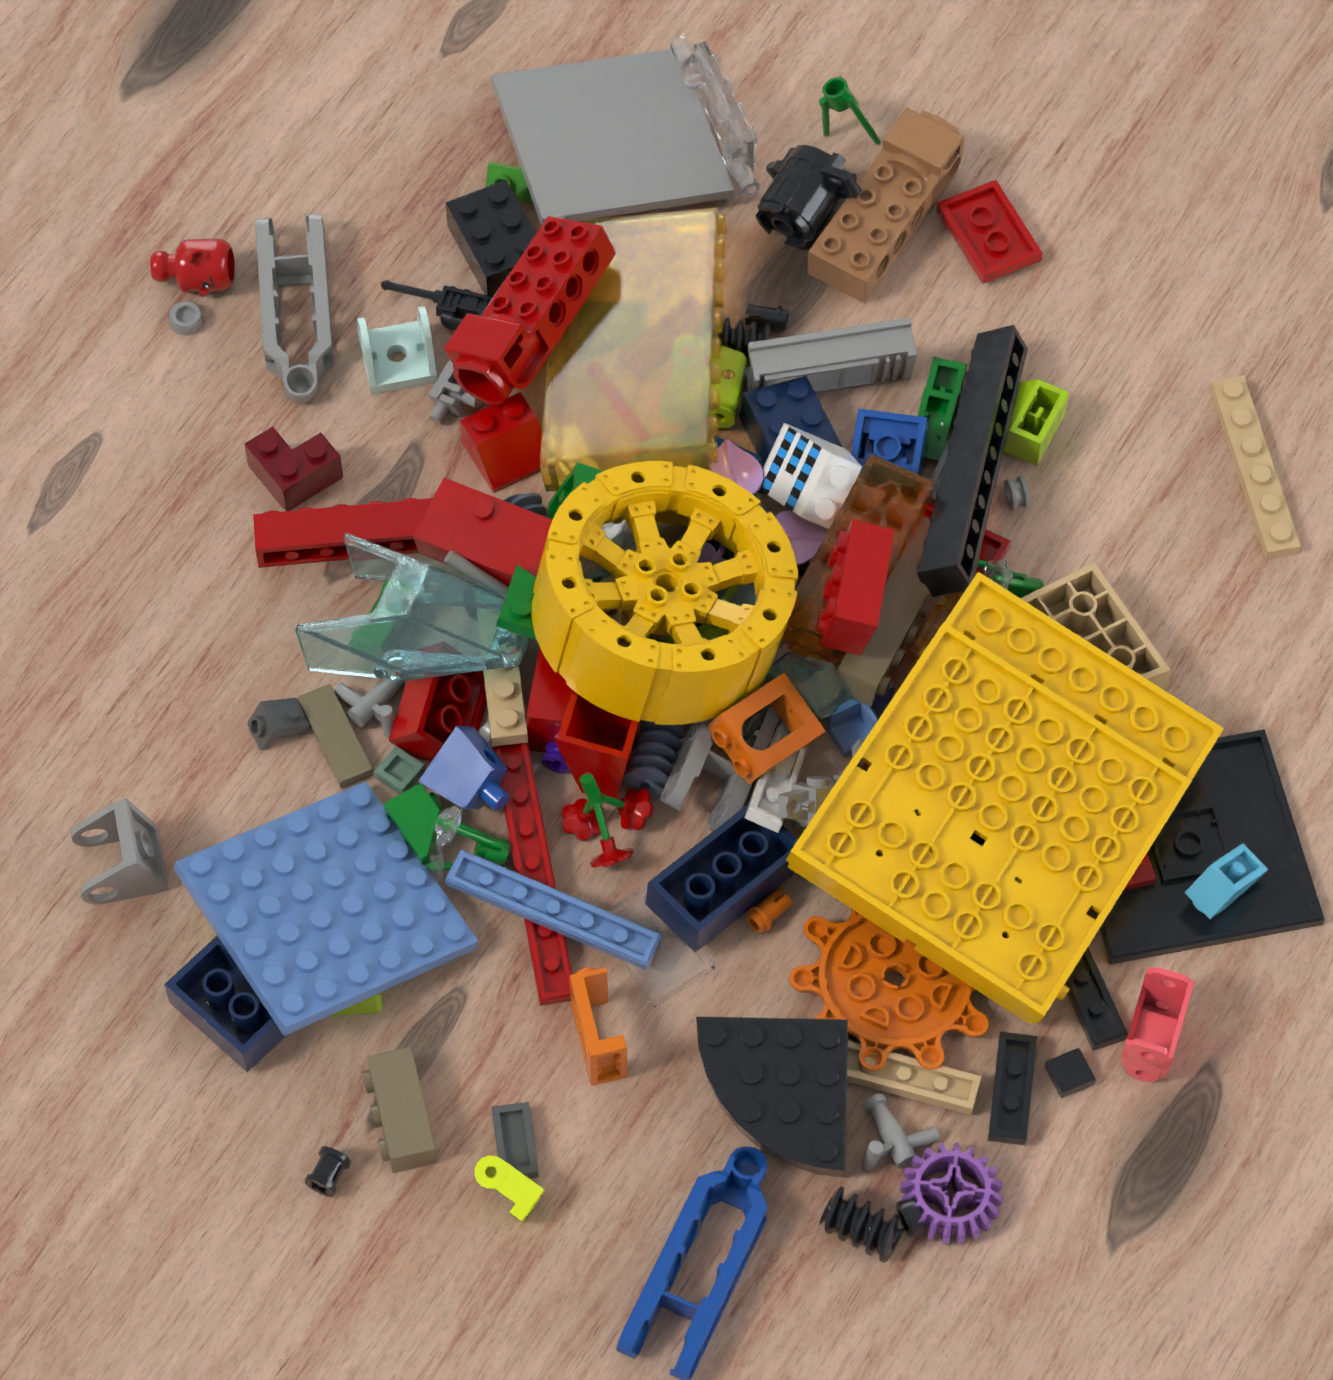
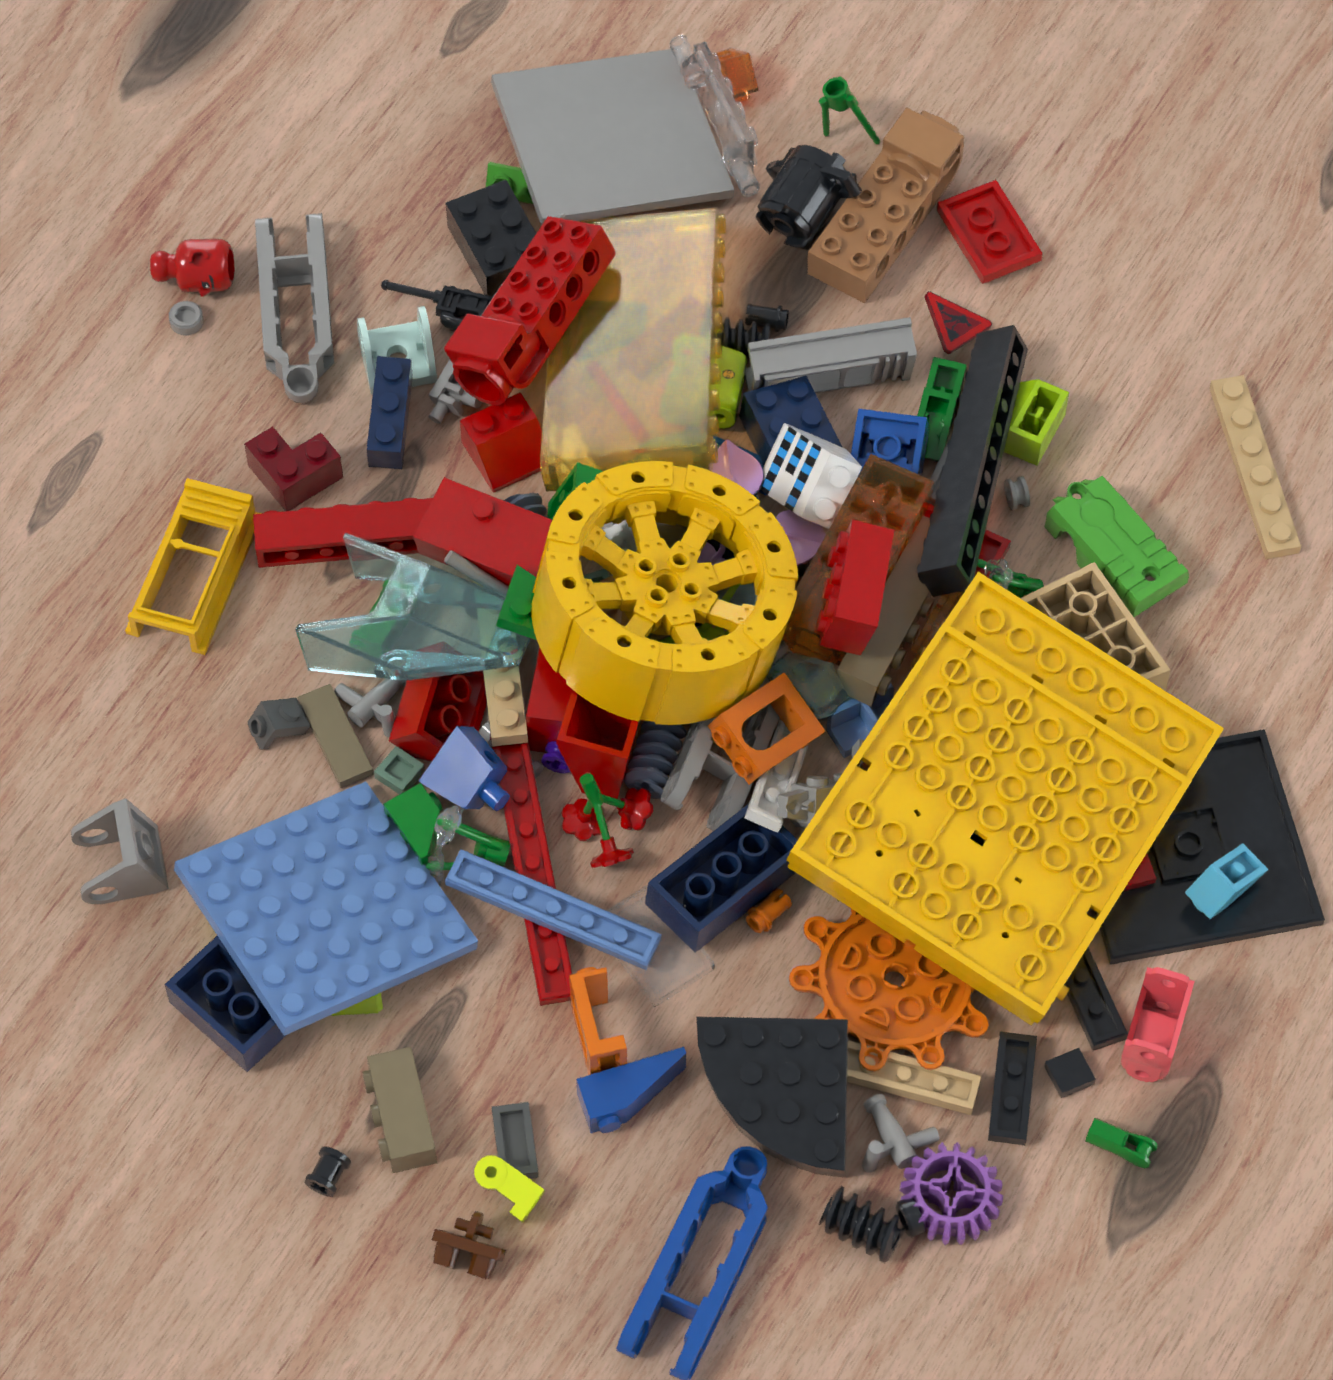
(216, 508): none -> yellow piece
(389, 412): none -> dark blue brick
(450, 1244): none -> reddish brown hips
(622, 1091): none -> blue slope
(740, 71): none -> clear orange slope
(954, 323): none -> piece
(1114, 1140): none -> green bar
(1118, 542): none -> bright green piece

